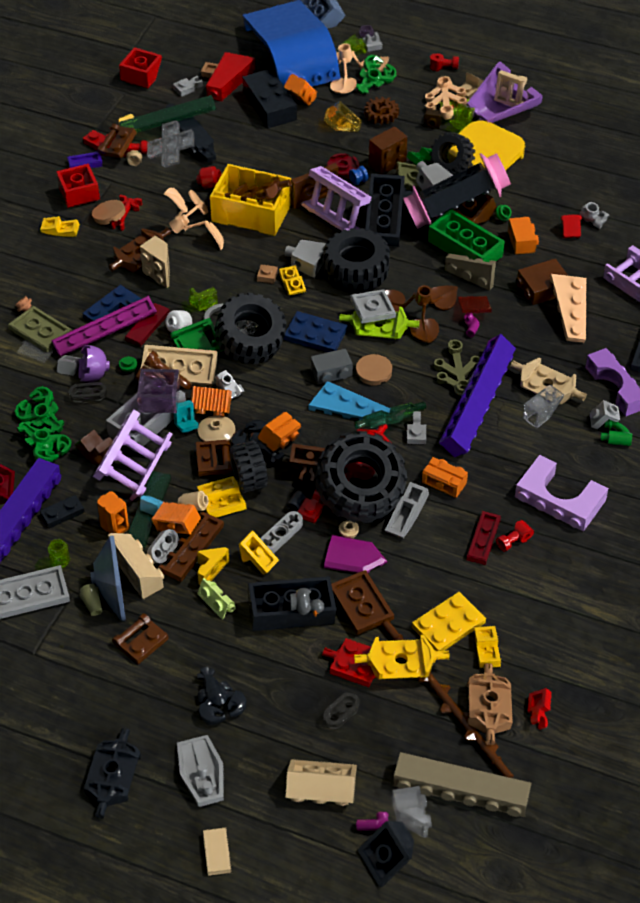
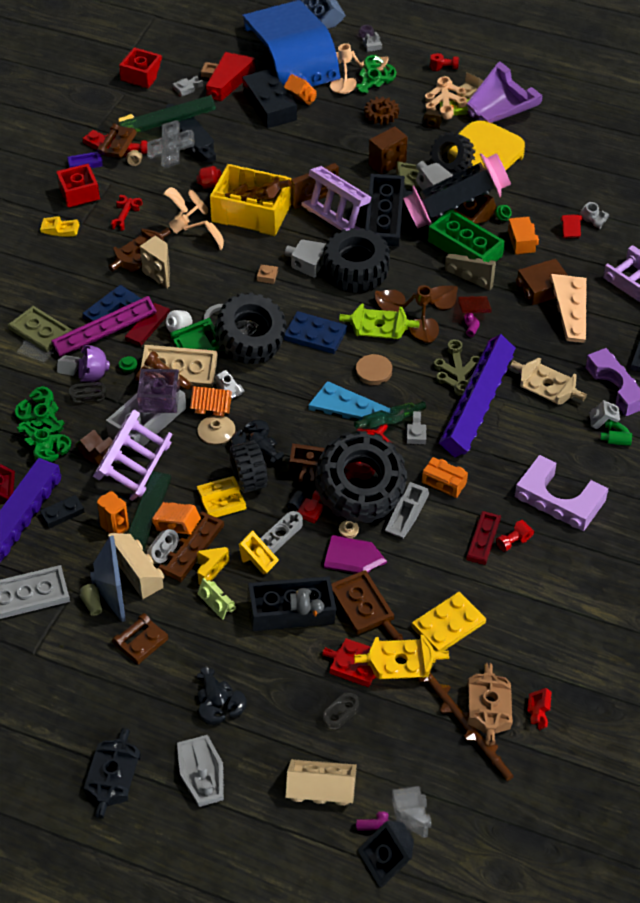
(23, 304): nougat plate -> none
(58, 553): clear neon green brick -> none
(108, 211): medium nougat tile -> none
(150, 504): medium azure slope -> none
(184, 417): teal bracket -> none
(198, 499): tan brick -> none
(203, 299): clear neon green bracket -> none
(207, 458): reddish brown plate -> none
(217, 851): tan tile -> none
(280, 431): orange brick -> none
(291, 280): yellow slope -> none
(331, 366): dark grey brick -> none
(342, 118): clear yellow slope -> none
(344, 163): dark red tile -> none
(356, 43): clear neon green bracket -> none
(358, 175): blue wheel -> none
(372, 306): light grey plate -> none
(423, 155): green slope -> none
(462, 784): dark tan brick -> none
(463, 116): clear neon green bracket -> none
(487, 646): yellow slope -> none
(505, 87): tan plate -> none
(542, 406): clear slope -> none

